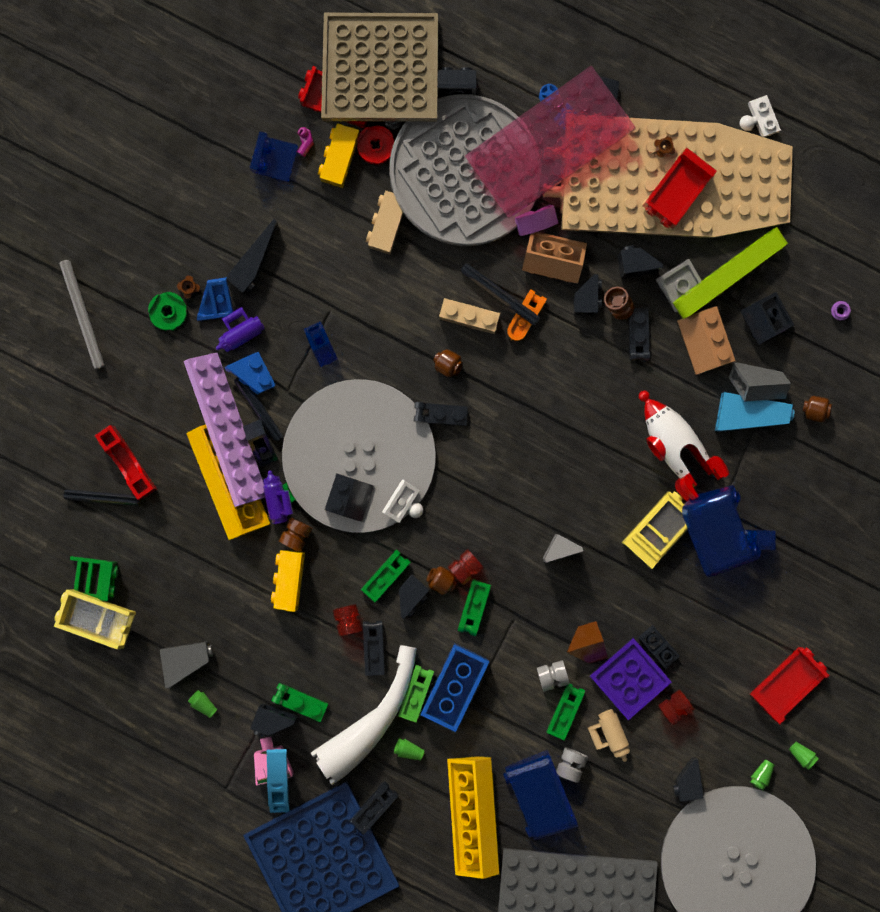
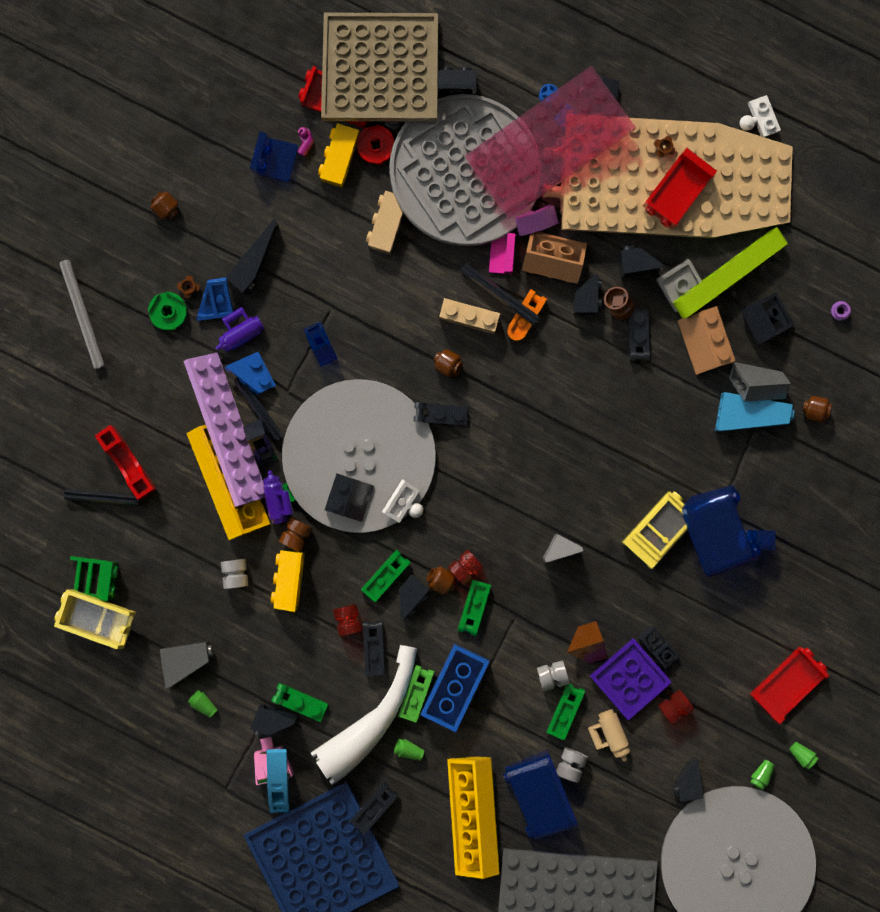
(164, 205): none -> reddish brown head
(234, 573): none -> light grey wheel
(502, 255): none -> dark pink panel
(668, 436): piece -> none

